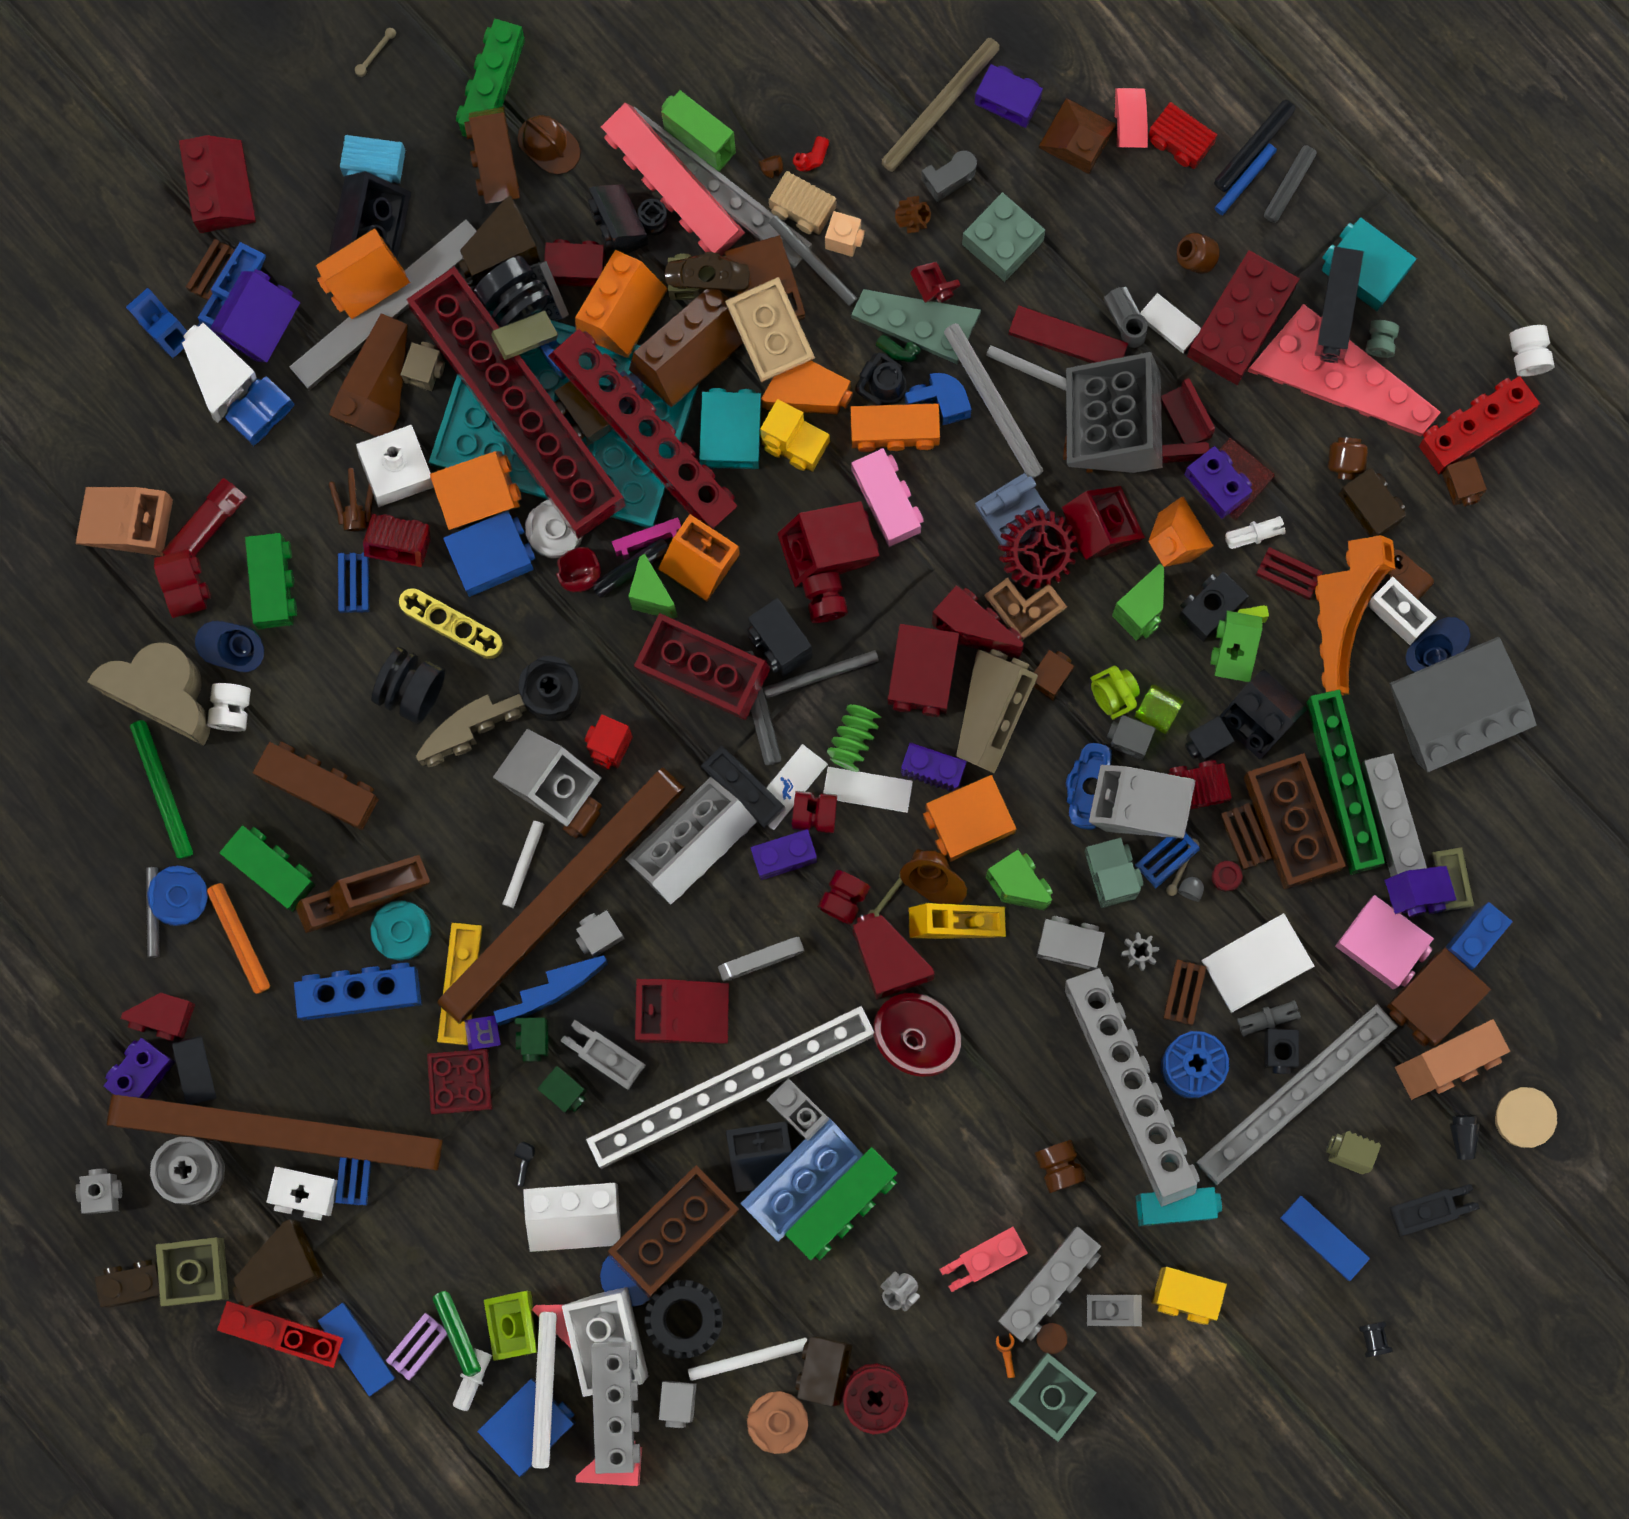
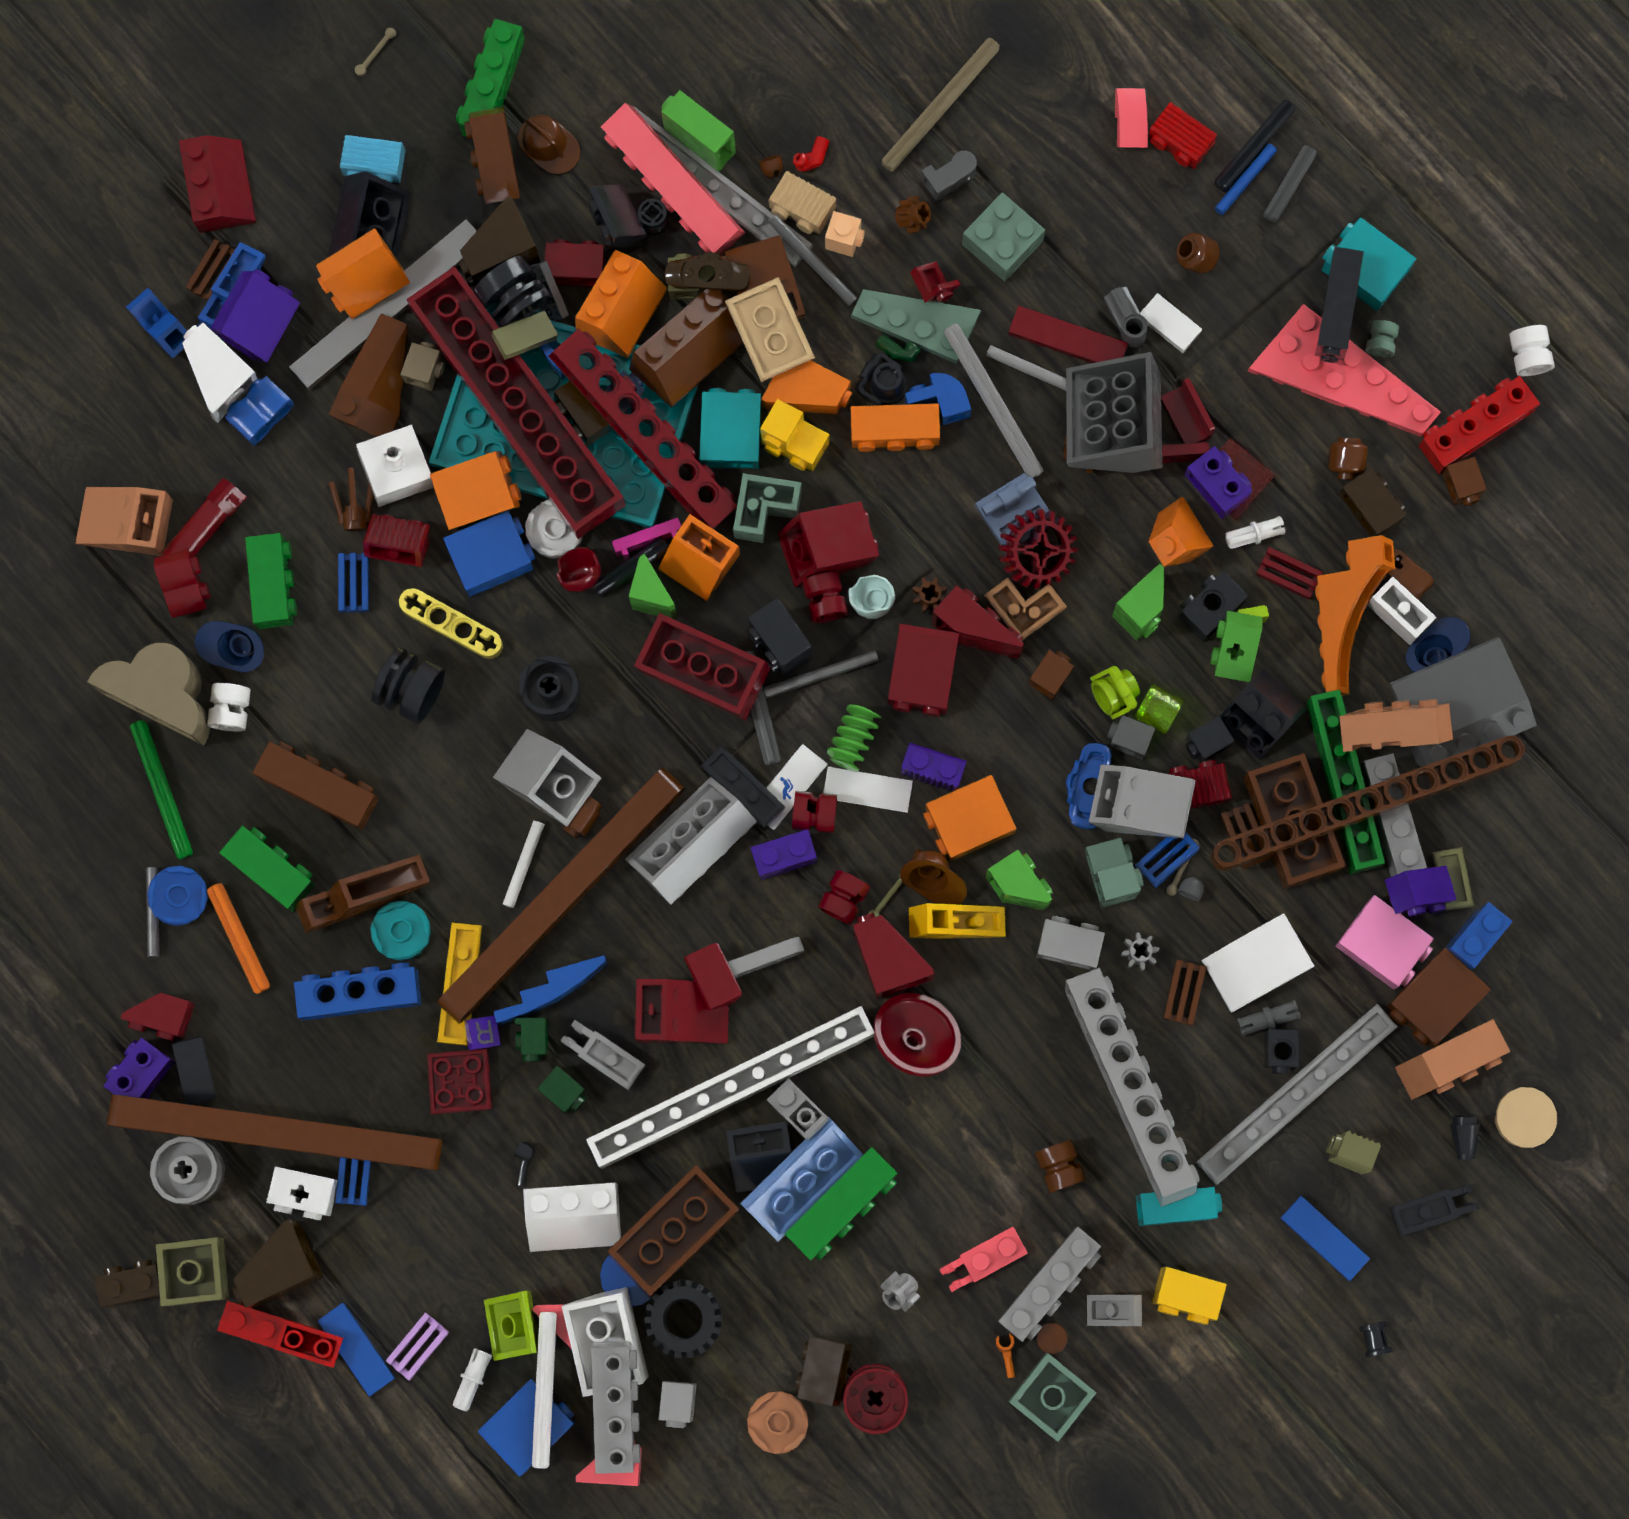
(109, 1193): light grey brick -> none
(456, 732): dark tan slope -> none
(456, 1334): green axle -> none
(598, 934): light grey brick -> none
(608, 742): red brick -> none
(713, 977): none -> dark red slope
(747, 1359): white bar -> none
(764, 497): none -> sand green brick
(872, 596): none -> light aqua hair
(887, 497): bright pink brick -> none
(924, 589): none -> reddish brown gear
(993, 707): dark tan slope -> none
(1008, 95): dark purple brick -> none
(1077, 136): reddish brown slope -> none
(1102, 521): dark red slope -> none
(1184, 1079): blue wheel -> none
(1226, 876): dark red tile -> none
(1243, 317): dark red brick -> none
(1378, 793): none -> reddish brown beam
(1396, 725): none -> nougat wedge

